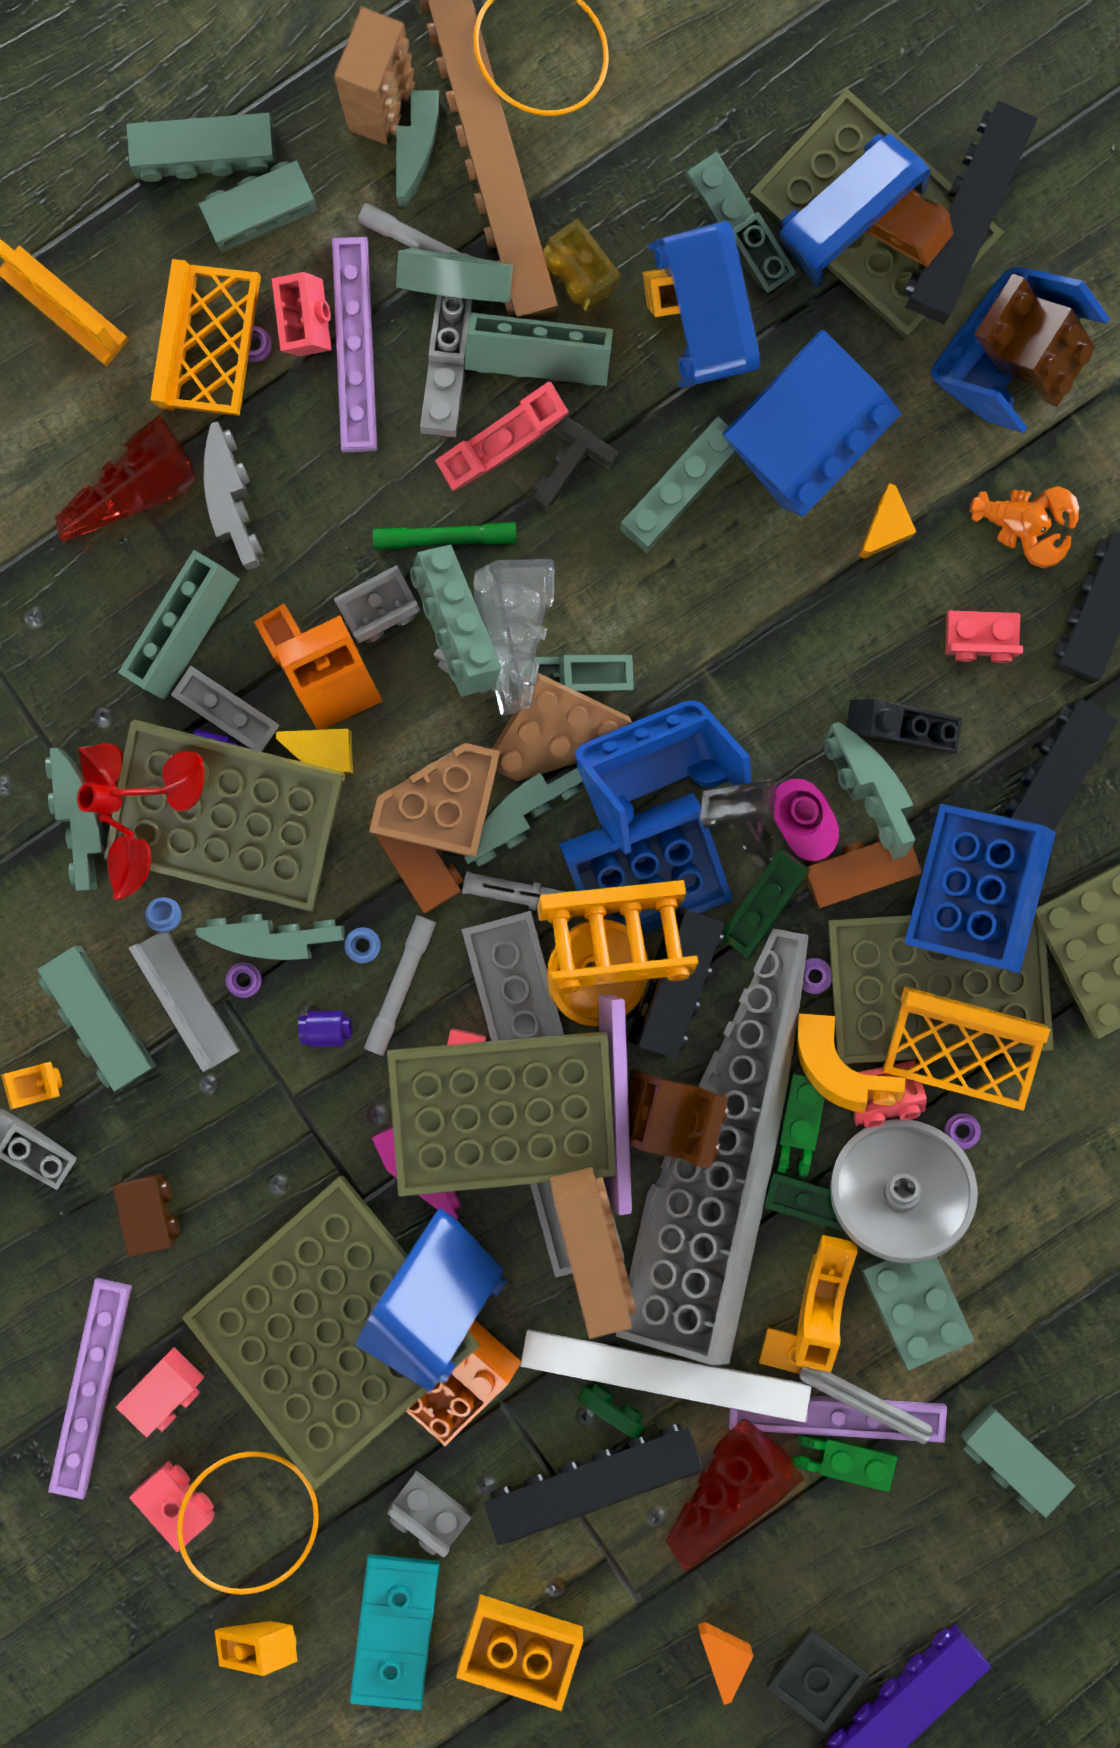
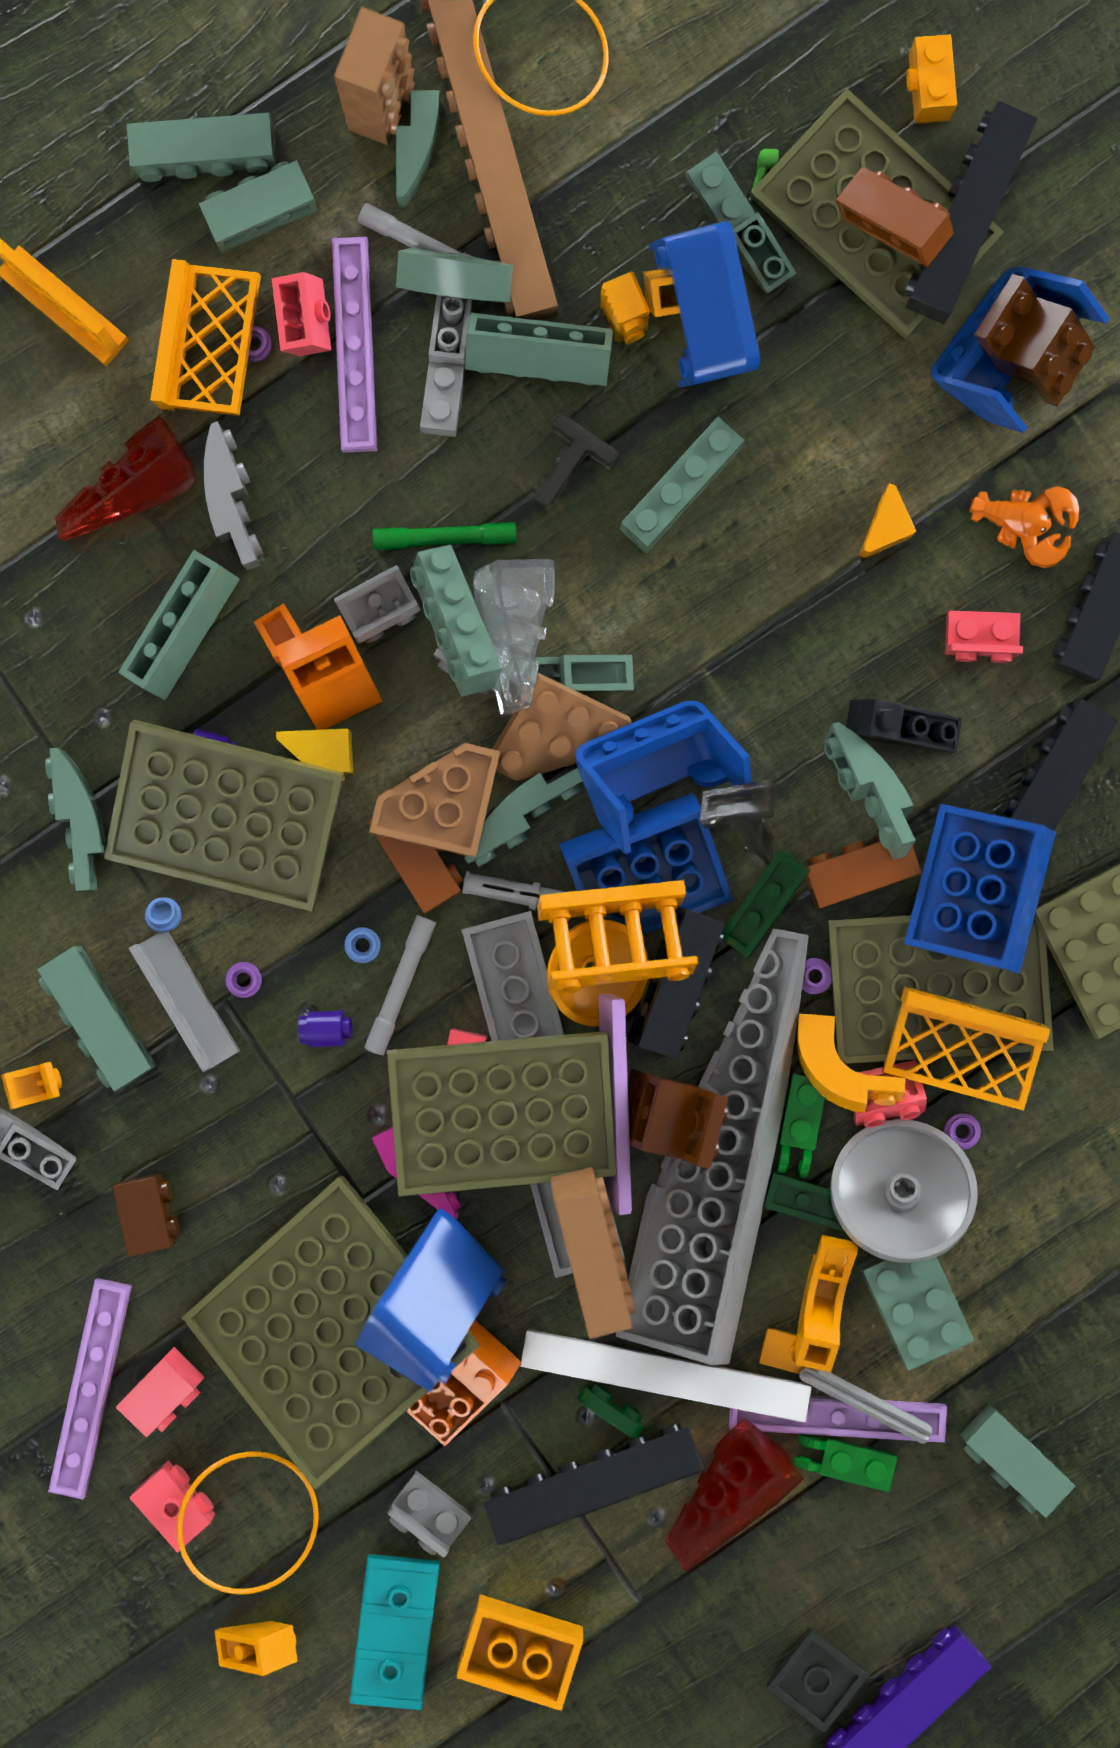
(101, 766): red plant -> none
(225, 710): light grey plate -> none
(256, 937): sand green slope -> none
(503, 438): coral slope -> none
(581, 265): clear yellow brick -> none
(625, 308): none -> light orange brick
(727, 1657): orange slope -> none
(766, 160): none -> bright green hand
(806, 819): dark pink piece -> none
(811, 424): blue slope -> none
(852, 204): blue windscreen -> none
(932, 79): none -> light orange brick

